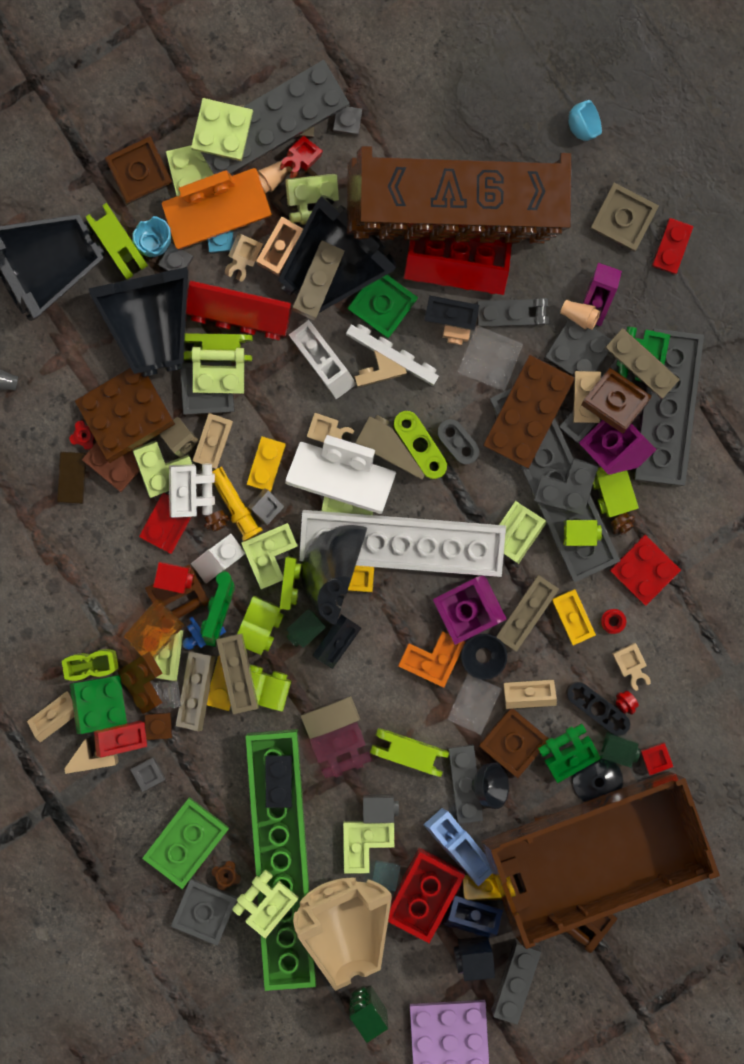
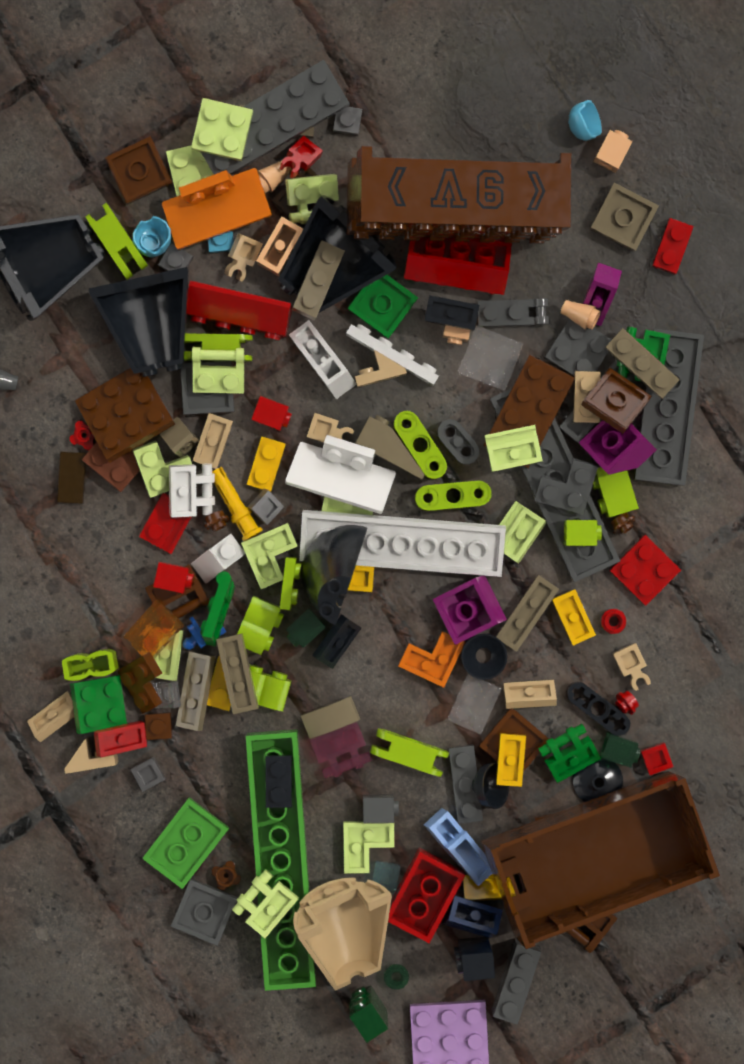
(271, 414): none -> red brick
(396, 984): none -> clear green plate
(466, 492): none -> lime piece
(510, 759): none -> yellow plate
(513, 448): none -> yellowish green plate
(613, 150): none -> light nougat brick

